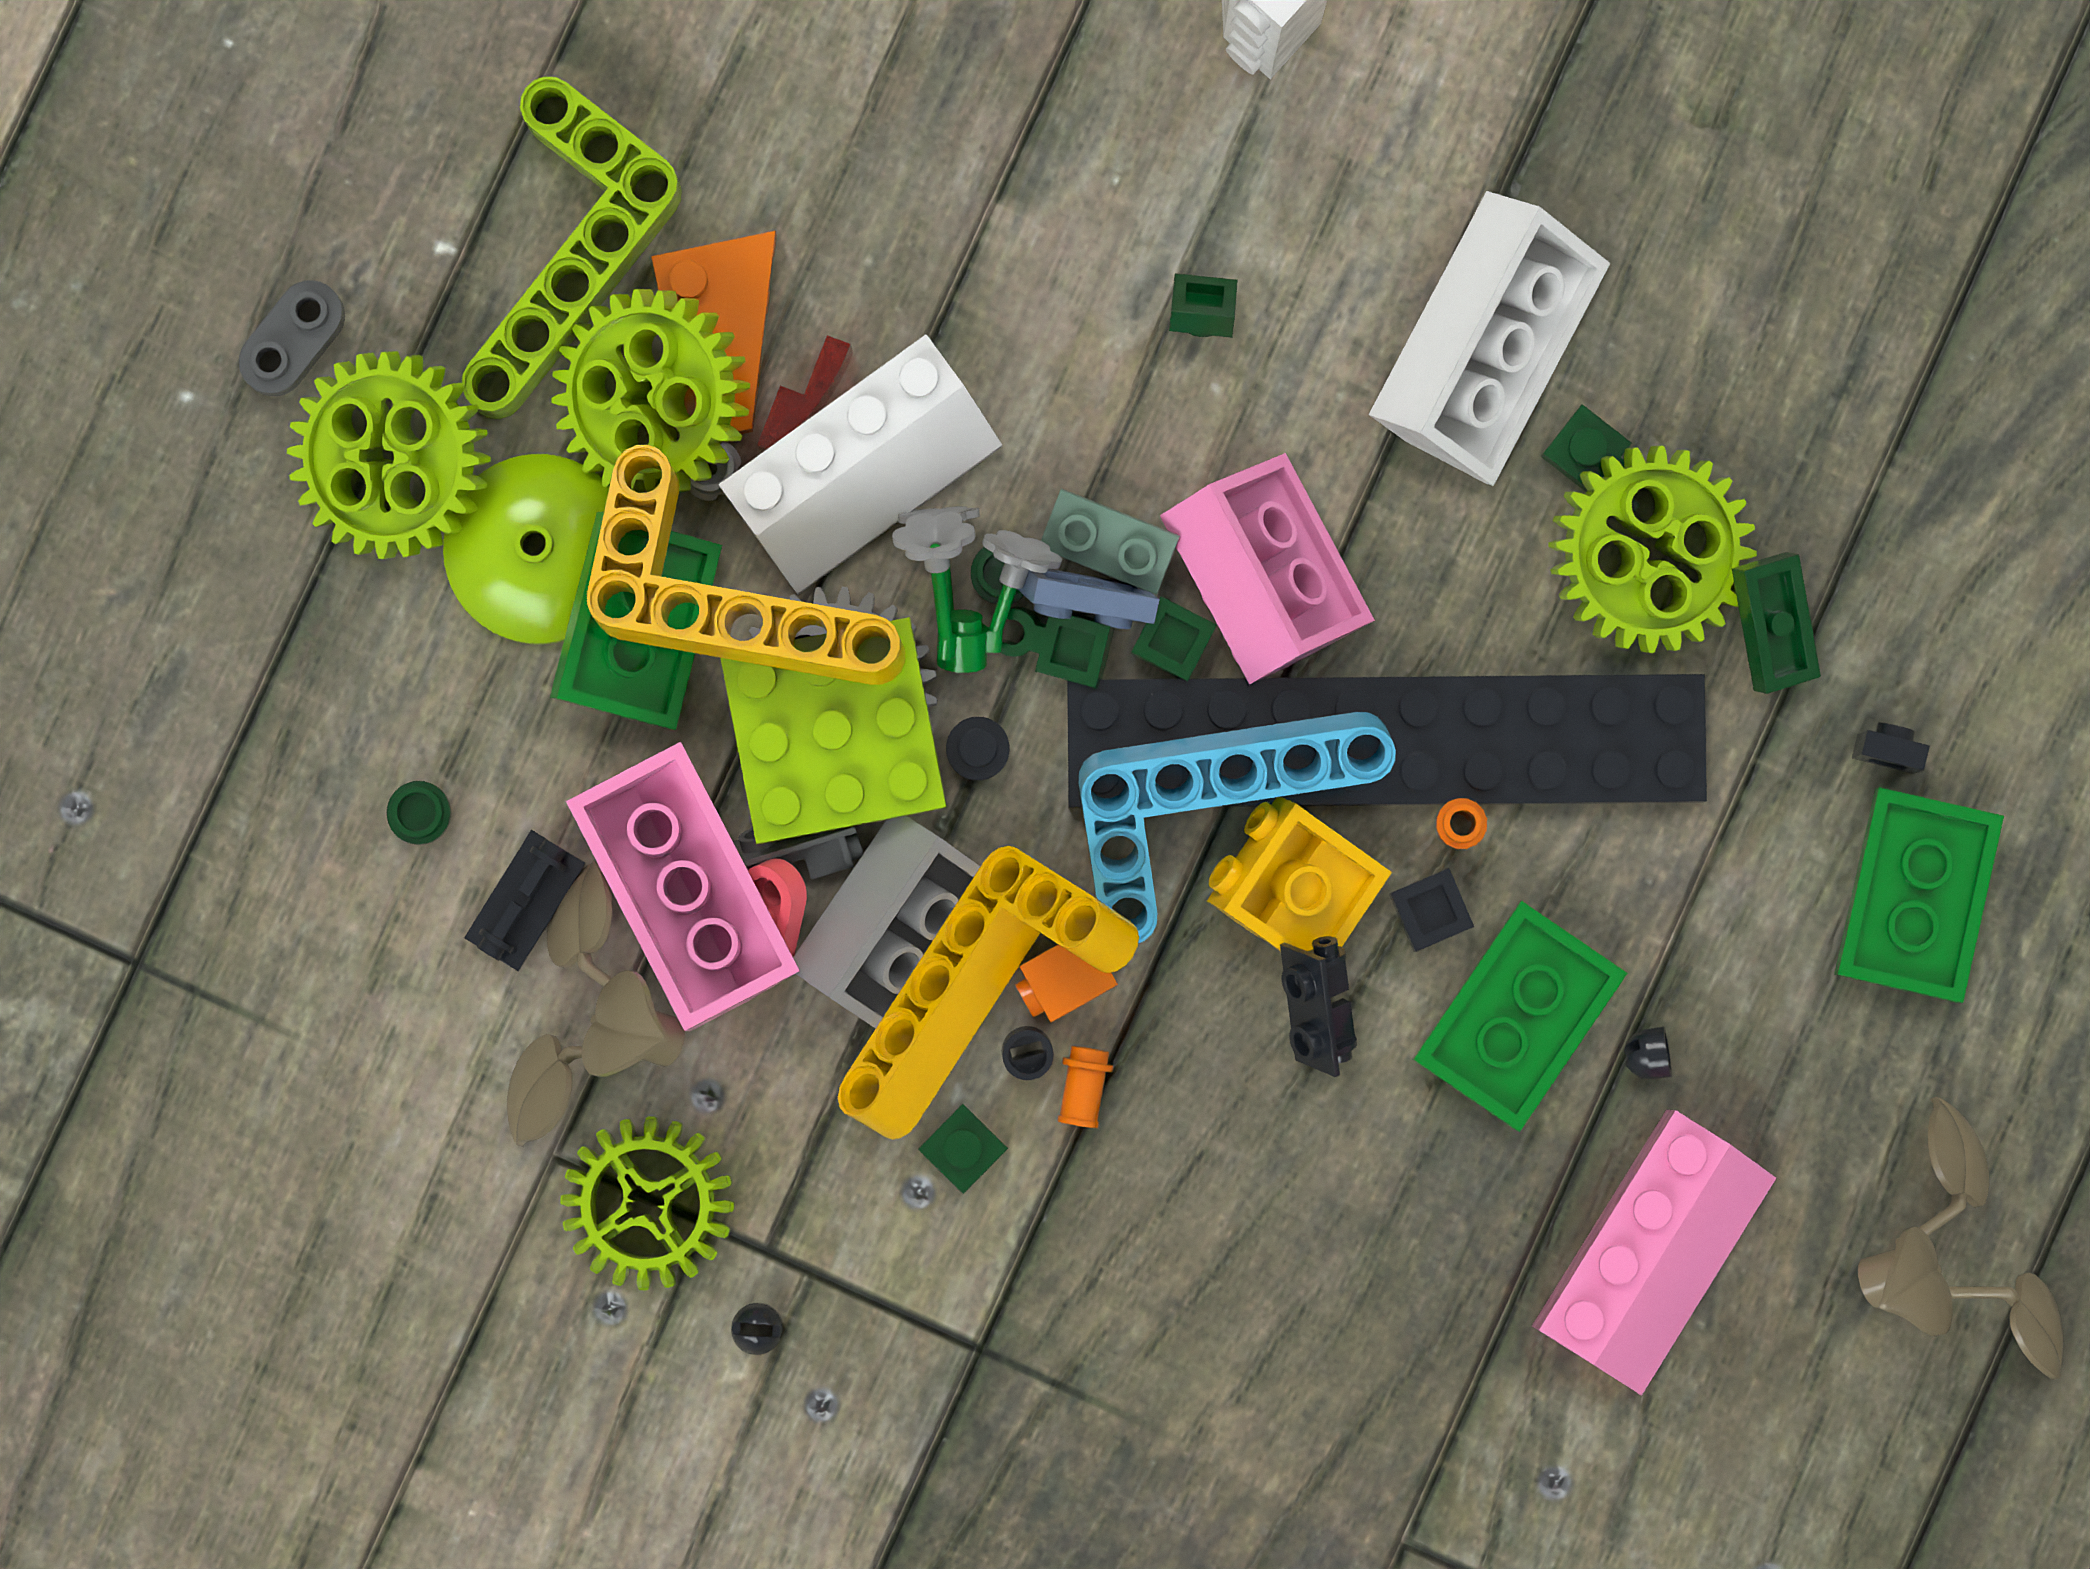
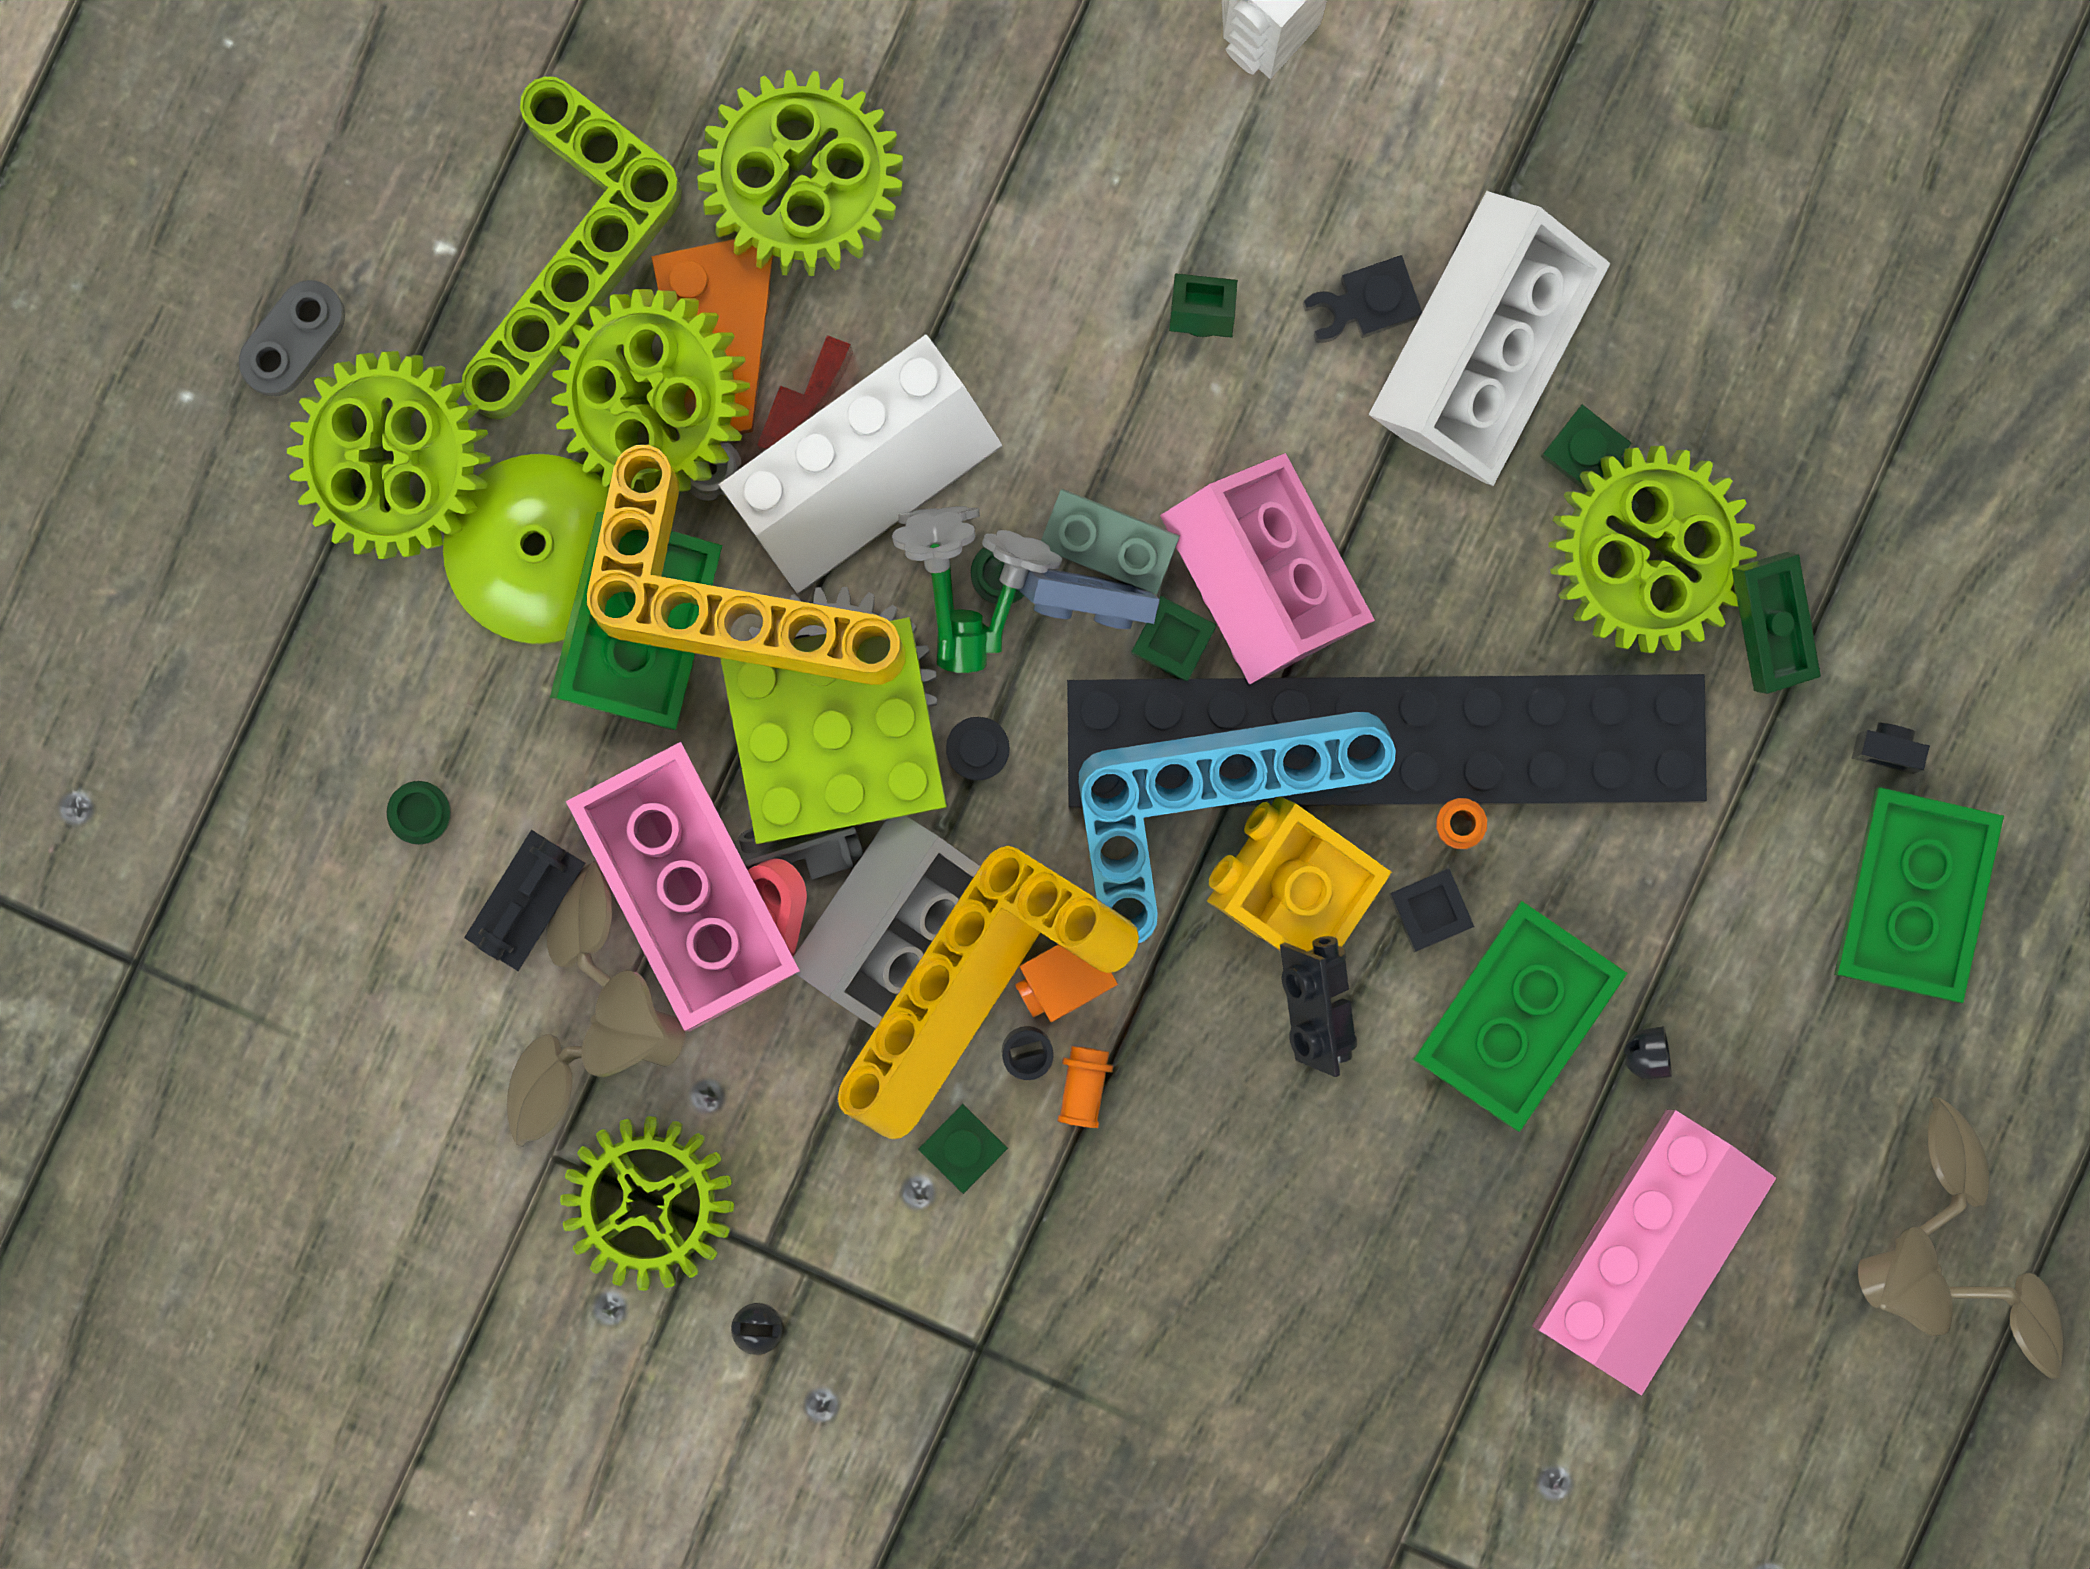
(754, 141): none -> lime gear
(1067, 648): dark green plate -> none
(1374, 298): none -> black plate

